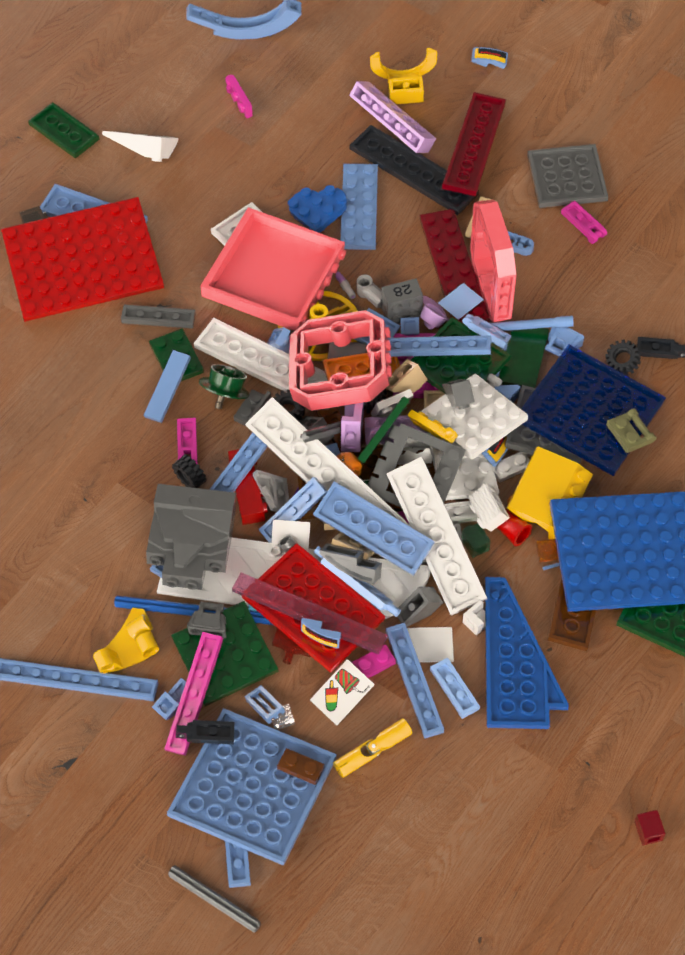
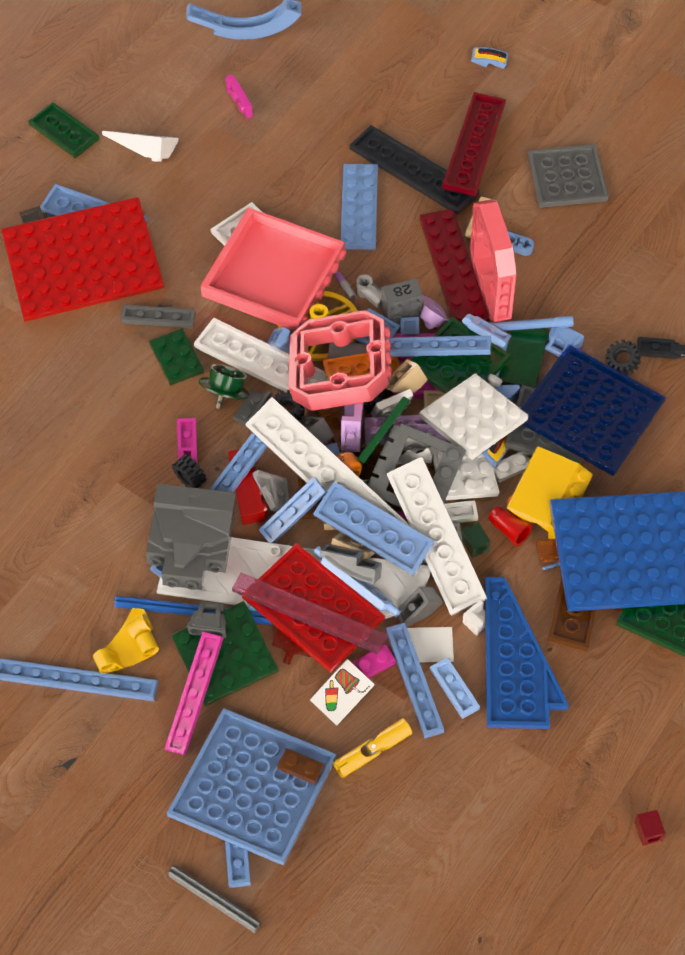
(167, 386): medium blue tile -> none
(169, 702): medium blue slope -> none
(207, 732): black hinge -> none
(272, 713): medium blue tile -> none
(284, 720): clear plate -> none
(286, 543): dark grey hinge -> none
(297, 530): white sticker -> none
(314, 630): medium blue slope -> none
(318, 209): blue plate -> none
(321, 432): dark grey axle -> none
(392, 117): lavender brick -> none
(405, 85): yellow piece -> none
(434, 427): yellow hinge -> none
(459, 393): slope -> none
(460, 301): light blue sticker -> none
(488, 507): white brick -> none
(584, 222): dark pink plate -> none
(626, 434): olive plate -> none

